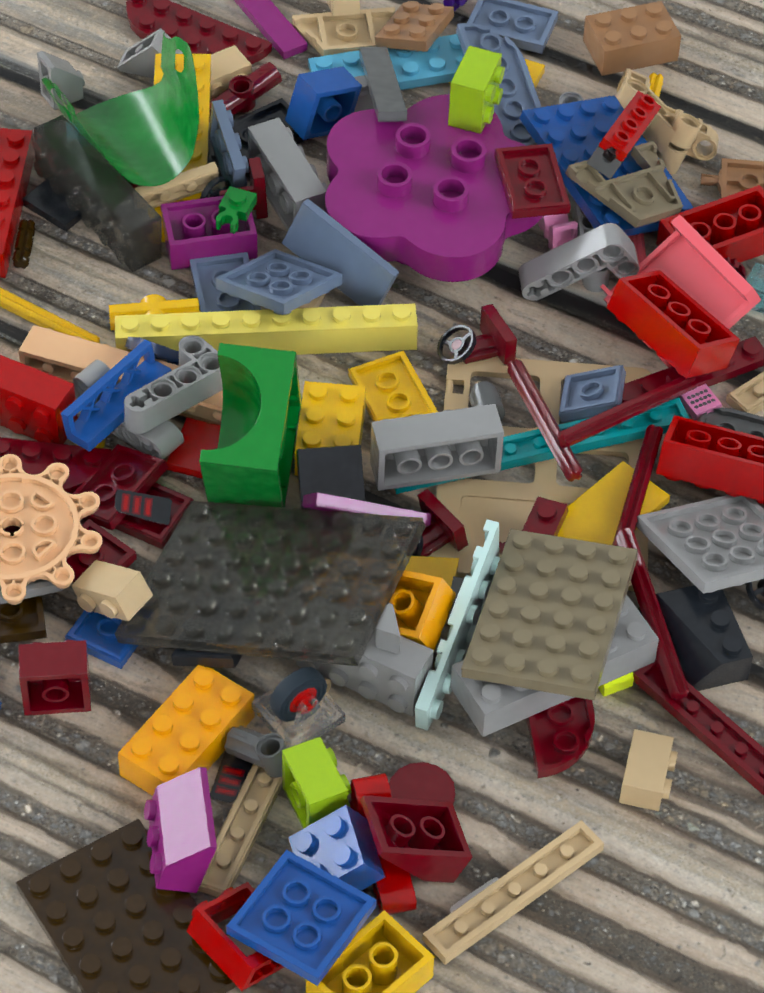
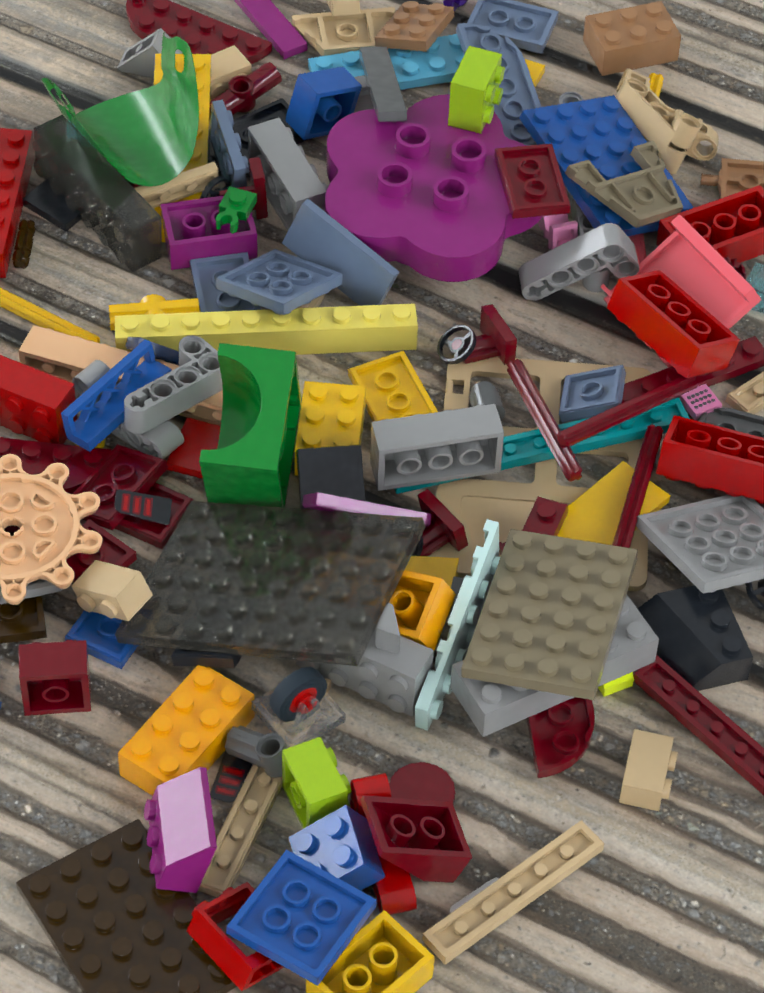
(64, 76): light grey slope -> none
(624, 134): red piece -> none
(653, 615): dark red axle -> none

